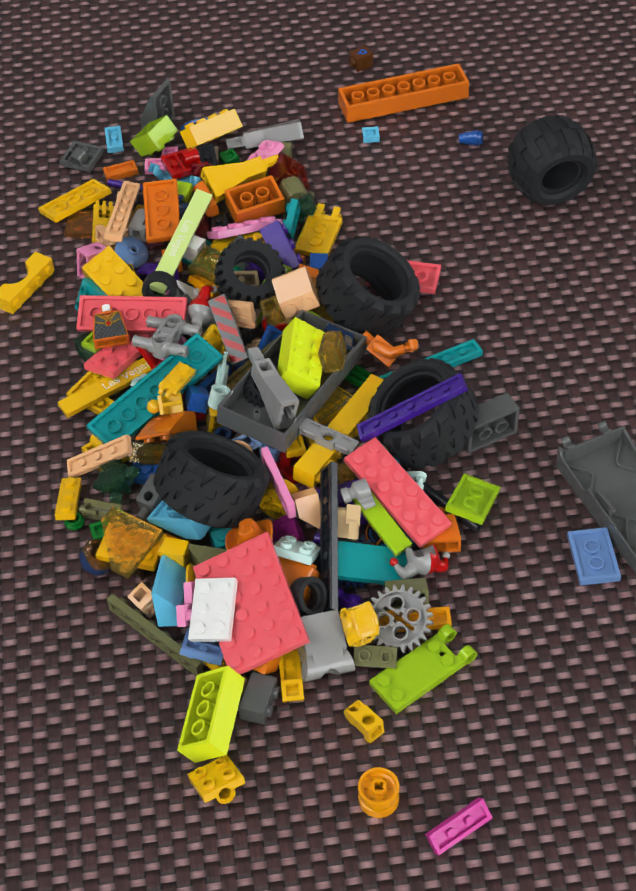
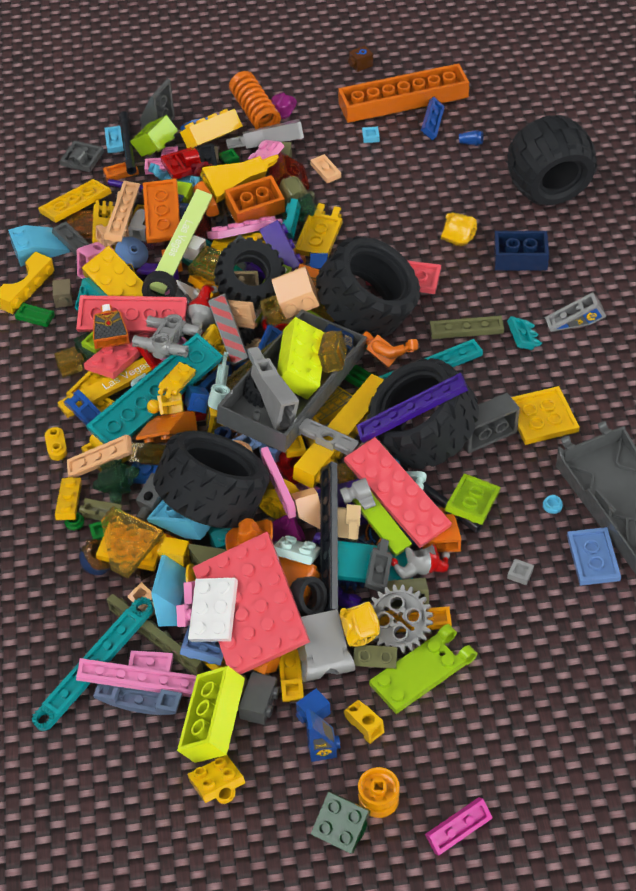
(29, 239): none -> medium azure slope
(34, 315): none -> green tile
(56, 443): none -> yellow plate
(62, 293): none -> dark tan brick
(69, 237): none -> dark grey plate
(69, 361): none -> clear yellow brick
(86, 412): none -> blue plate
(104, 650): none -> teal plate
(130, 162): none -> black piece
(134, 677): none -> bright pink tile
(139, 700): none -> sand blue slope
(151, 660): none -> bright pink plate
(253, 100): none -> orange piece
(284, 104): none -> magenta piece
(315, 702): none -> blue brick
(320, 738): none -> slope
(325, 168): none -> light nougat plate
(341, 822): none -> plate
(379, 567): none -> dark grey hinge
(432, 118): none -> blue plate
(459, 229): none -> yellow piece
(466, 327): none -> olive plate
(520, 571): none -> light grey plate
(521, 250): none -> dark blue brick
(523, 333): none -> teal plate
(544, 415): none -> yellow plate
(552, 504): none -> medium azure plate
(577, 314): none -> light grey slope

